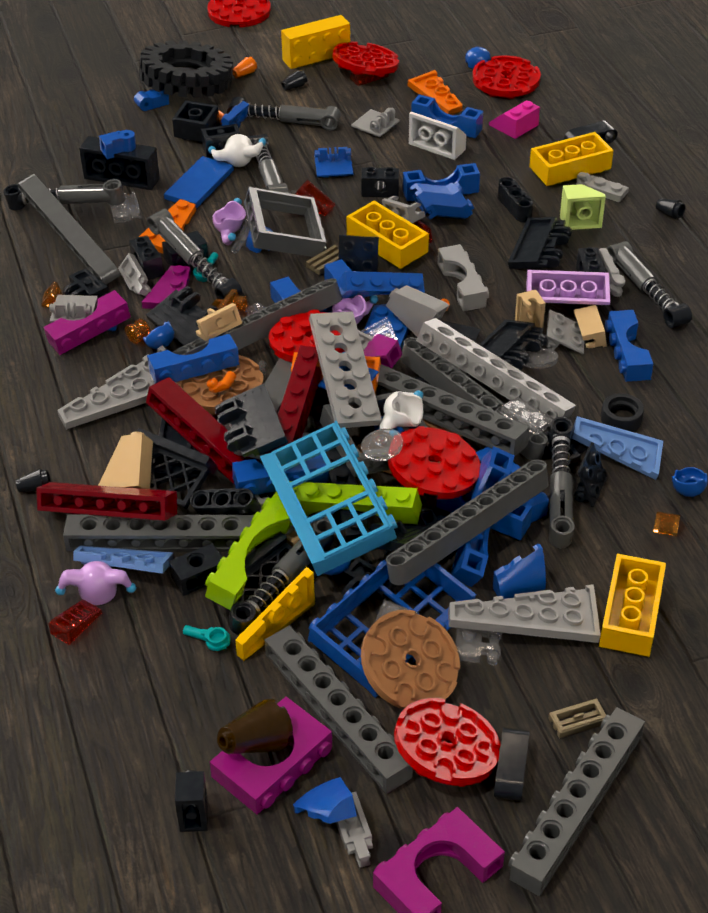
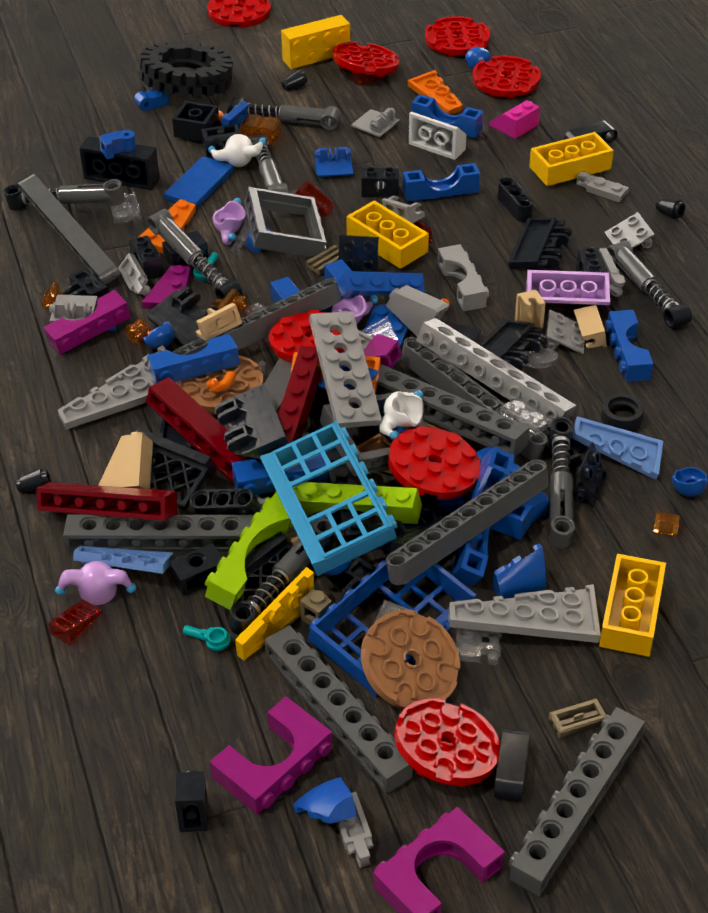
(245, 67): orange cone -> none
(257, 730): dark brown cone -> none
(258, 125): none -> clear orange brick
(312, 603): none -> dark tan brick
(382, 444): clear piece -> none
(442, 200): blue brick -> none
(443, 35): none -> red plate
(582, 207): yellowish green slope -> none
(632, 230): none -> light grey hinge

